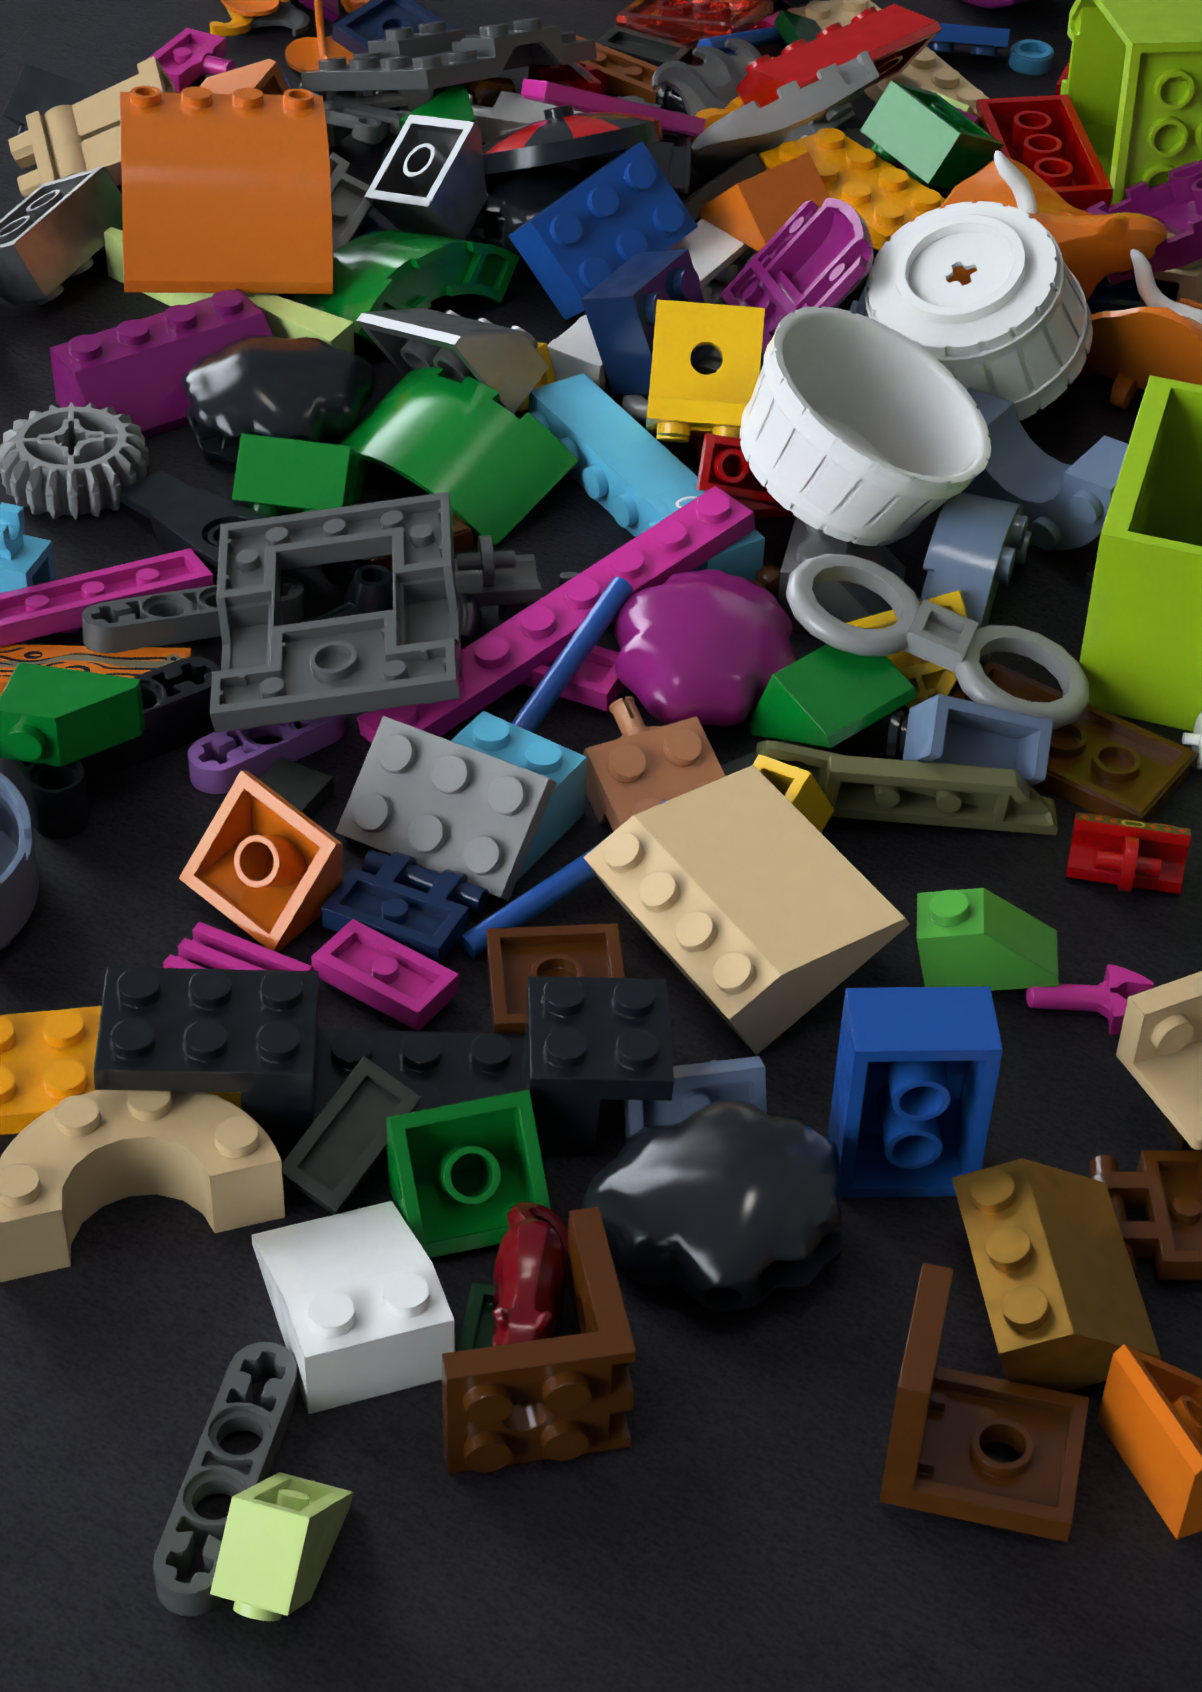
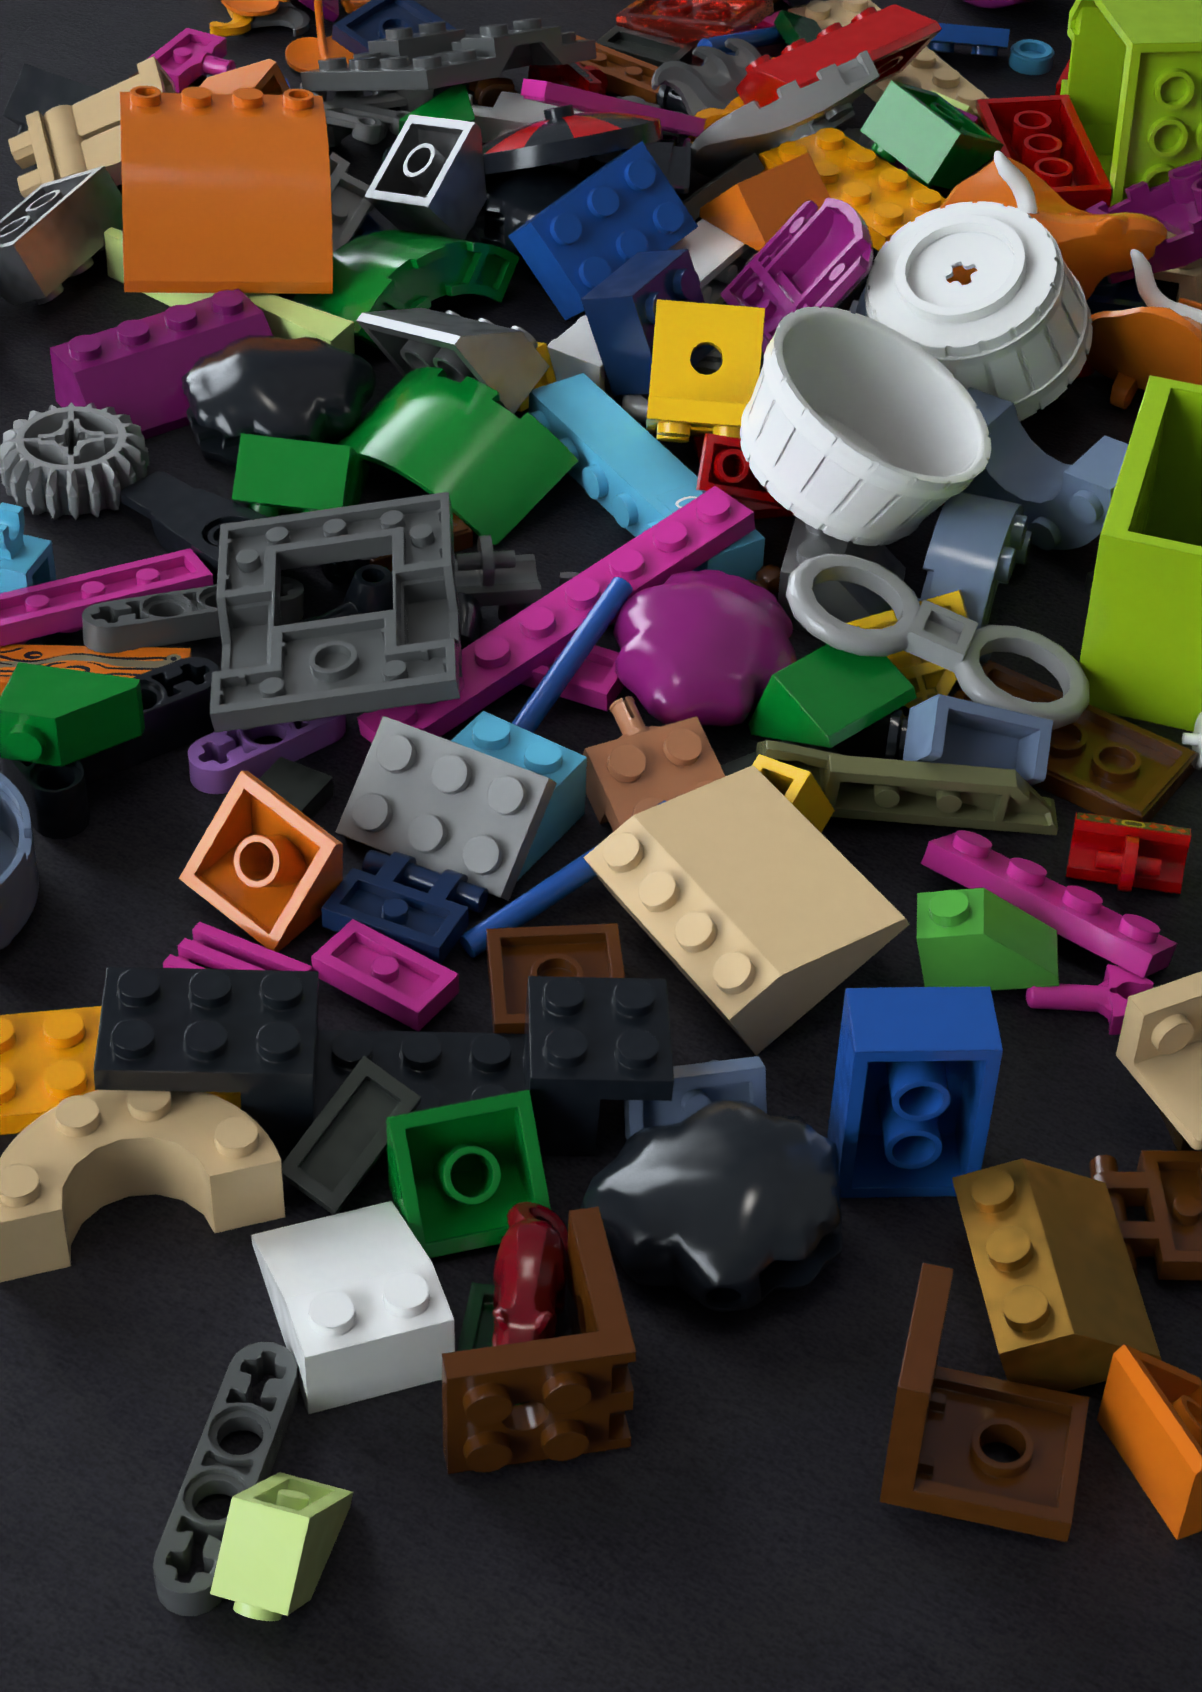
(1070, 910): none -> dark pink plate

